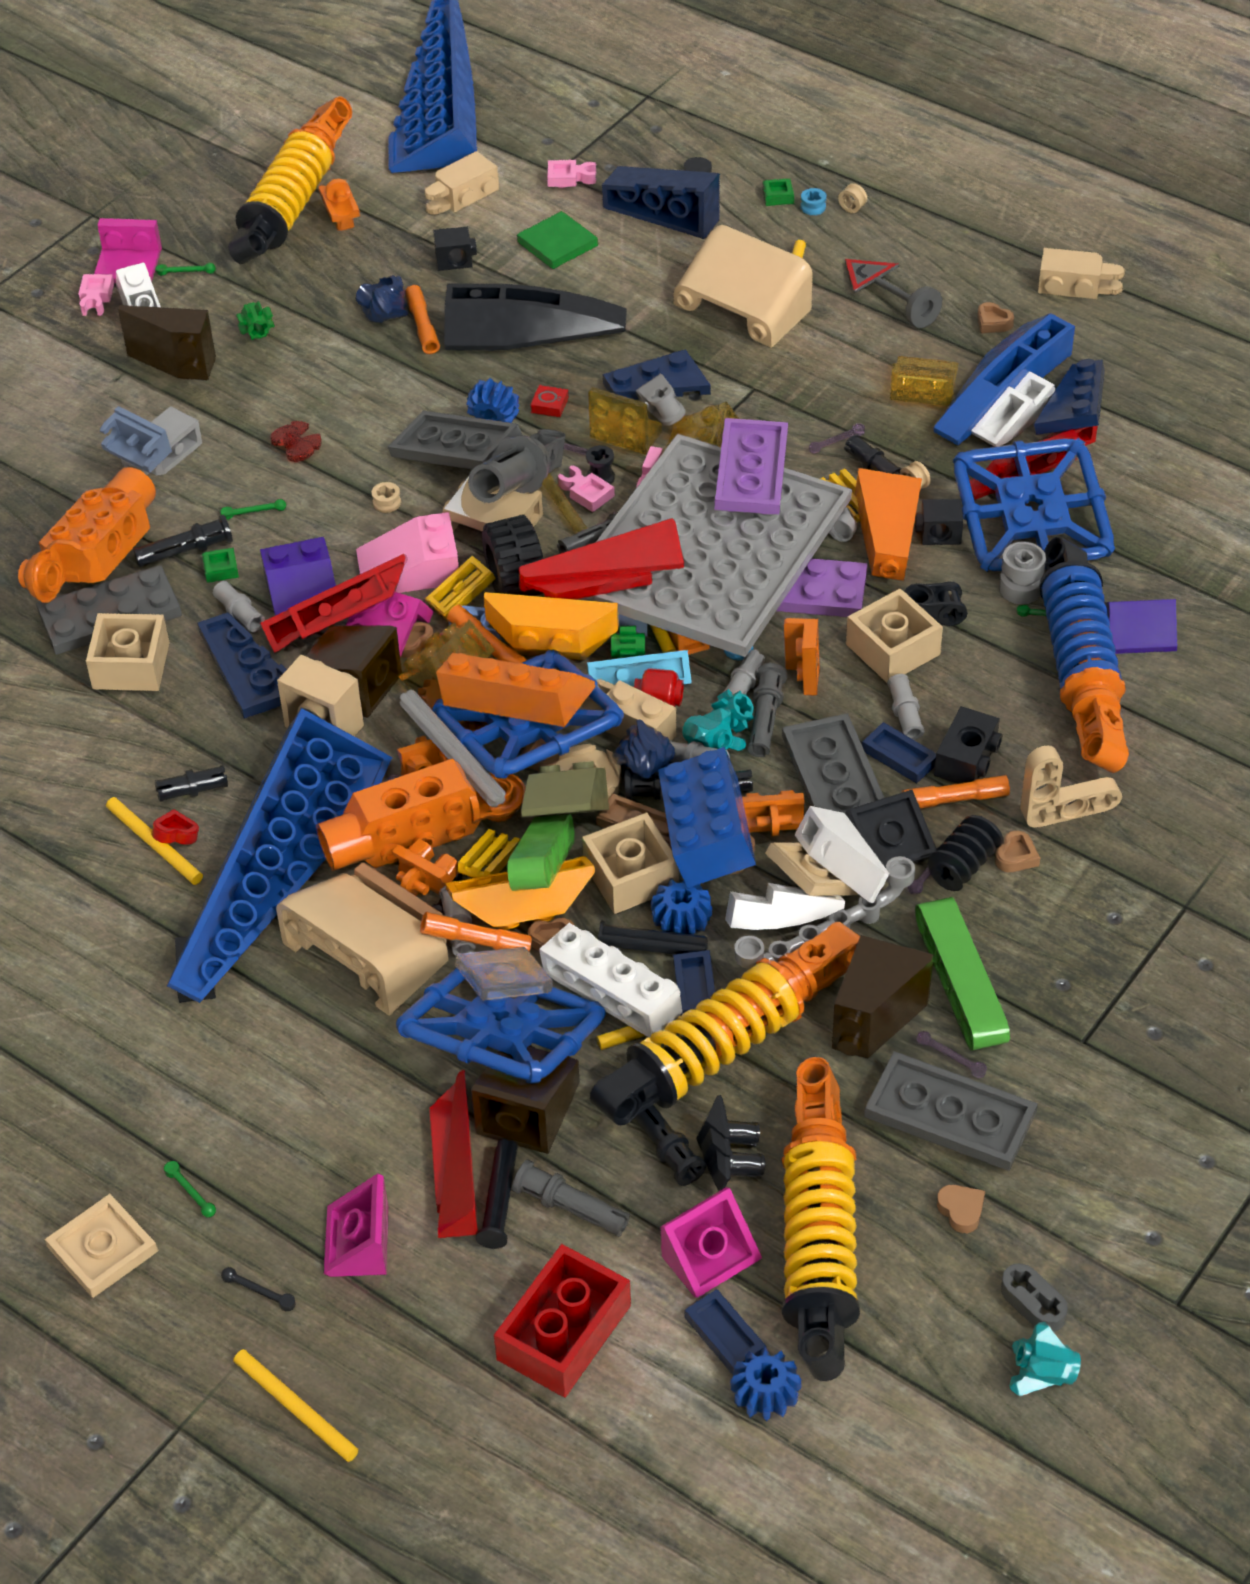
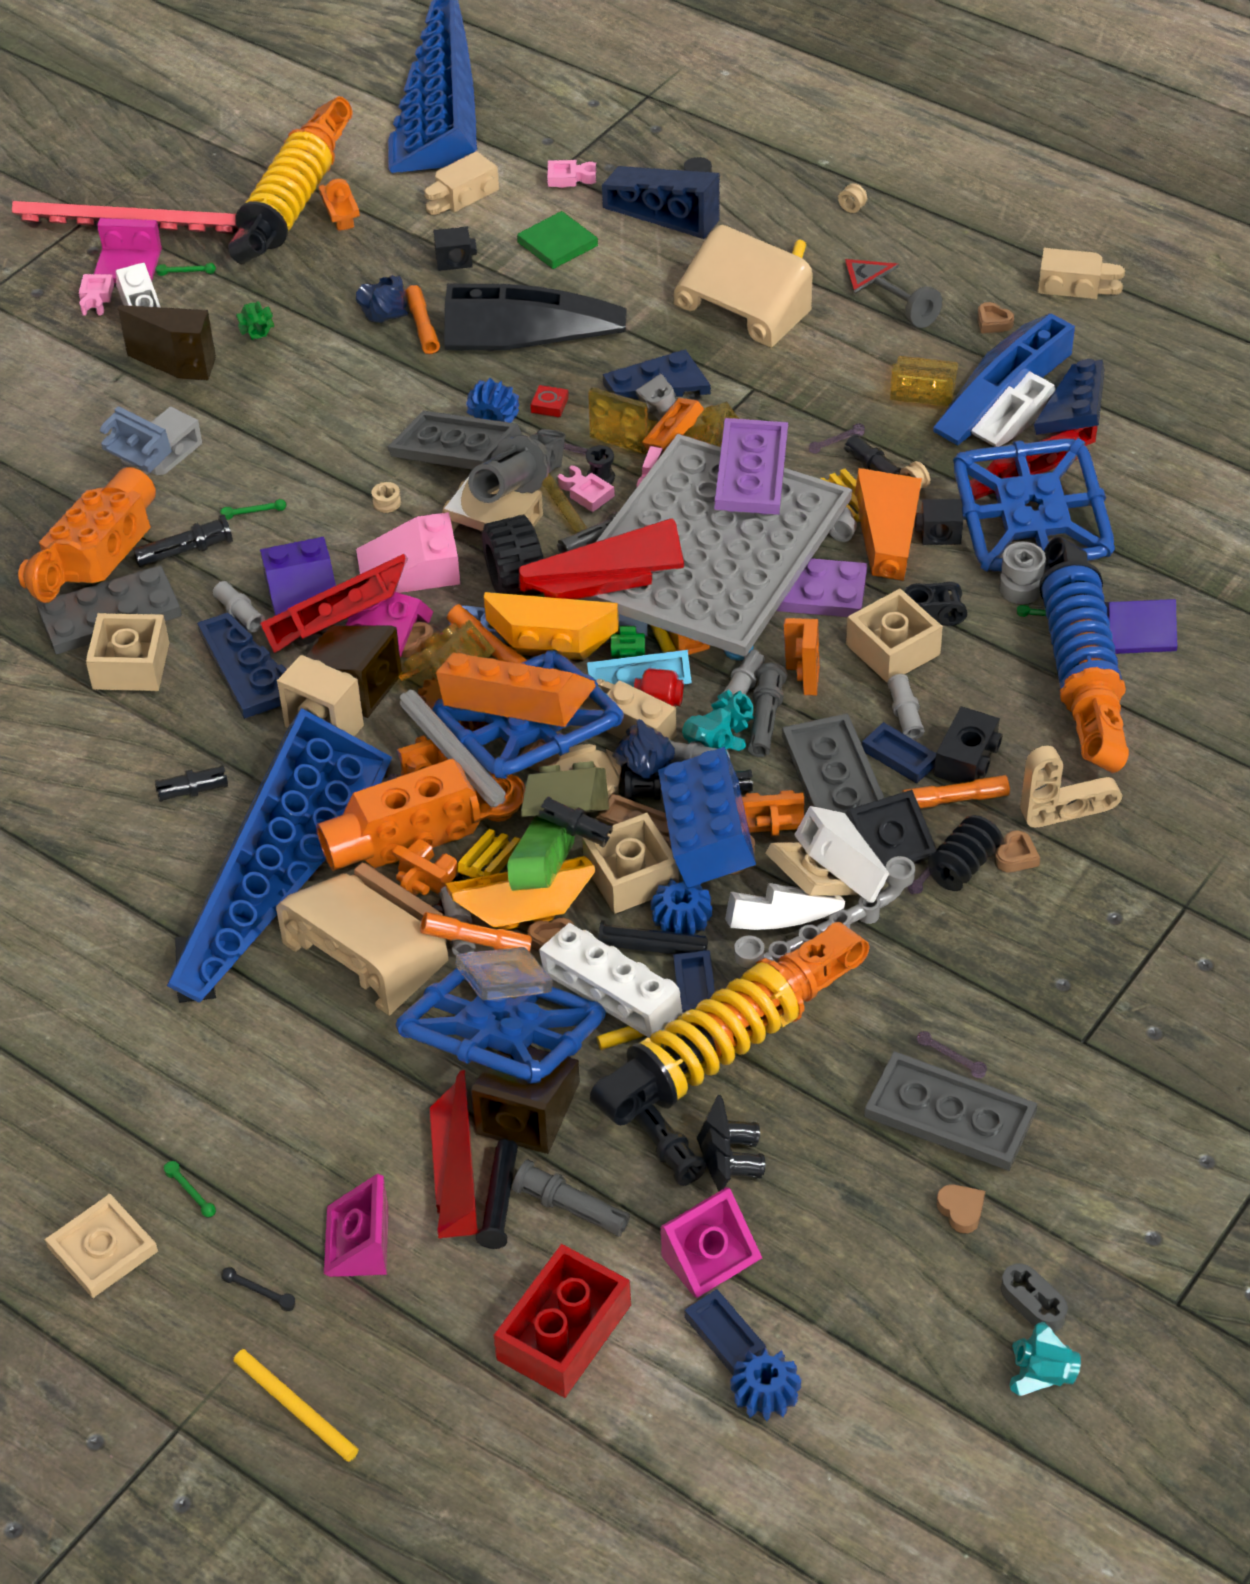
(88, 214): none -> coral plate
(163, 849): yellow bar -> none
(175, 828): red tile -> none
(220, 565): green tile -> none
(297, 447): clear red piece -> none
(463, 591): yellow tile -> none
(575, 821): none -> black pin
(676, 421): none -> orange plate
(778, 192): green tile -> none
(813, 201): dark azure bush -> none
(819, 1223): piece -> none
(879, 995): dark brown slope -> none
(962, 974): bright green beam -> none

